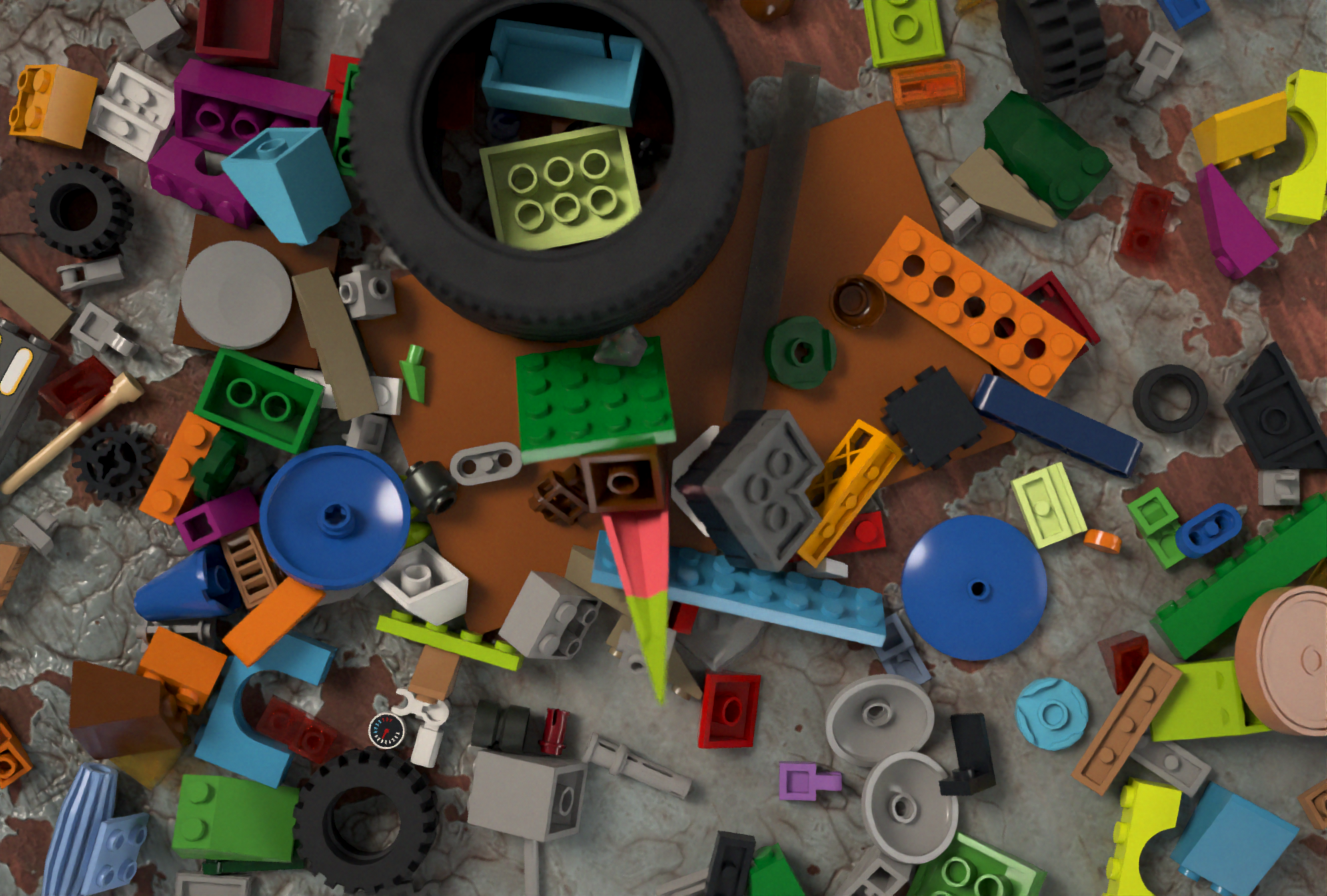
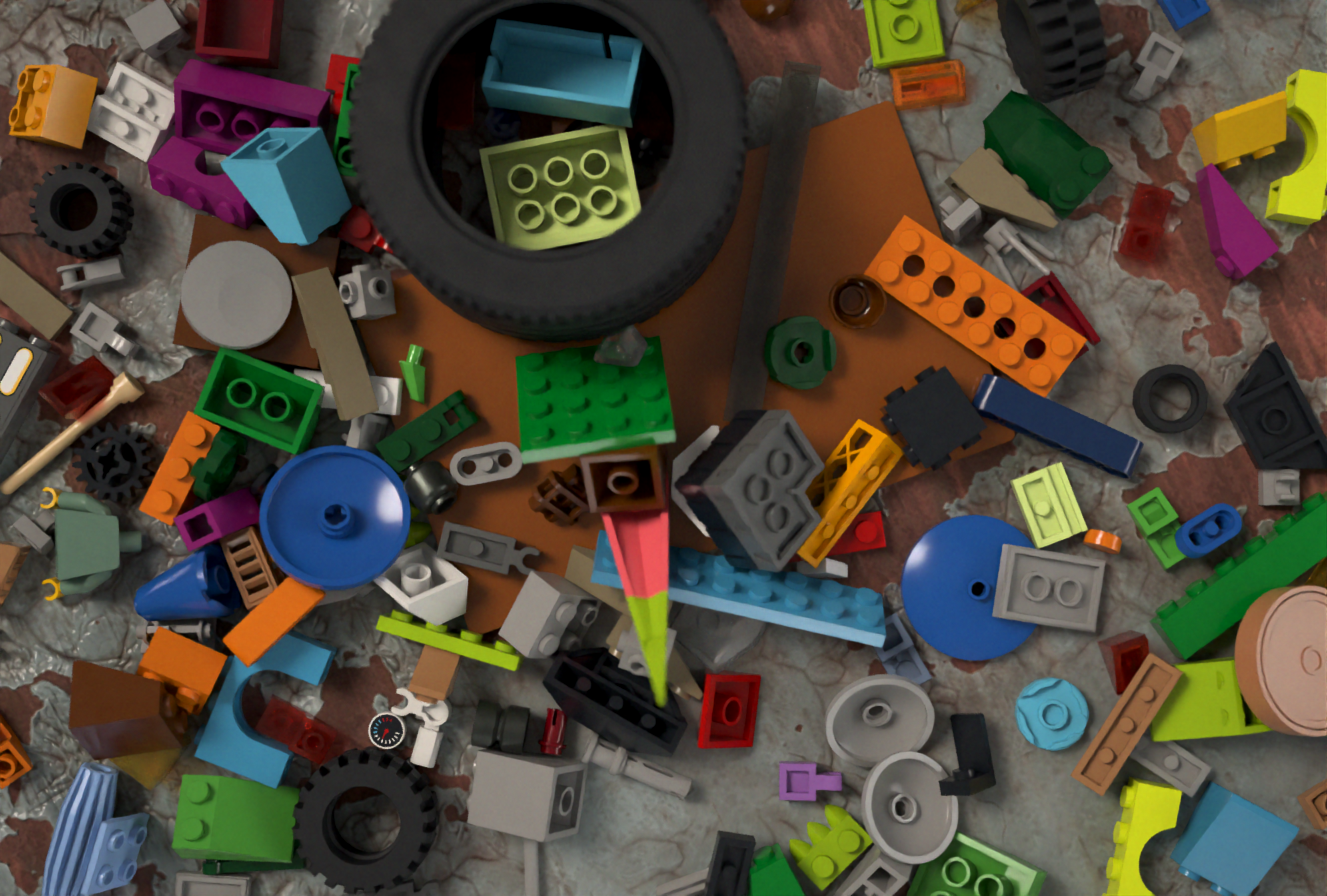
(85, 542): none -> sand green torso
(361, 232): none -> red plate
(427, 433): none -> dark green plate
(482, 549): none -> dark grey plate
(615, 702): none -> black wedge
(682, 617): red slope -> none
(831, 848): none -> lime plate
(1005, 237): none -> light grey plant
(1048, 588): none -> light grey tile

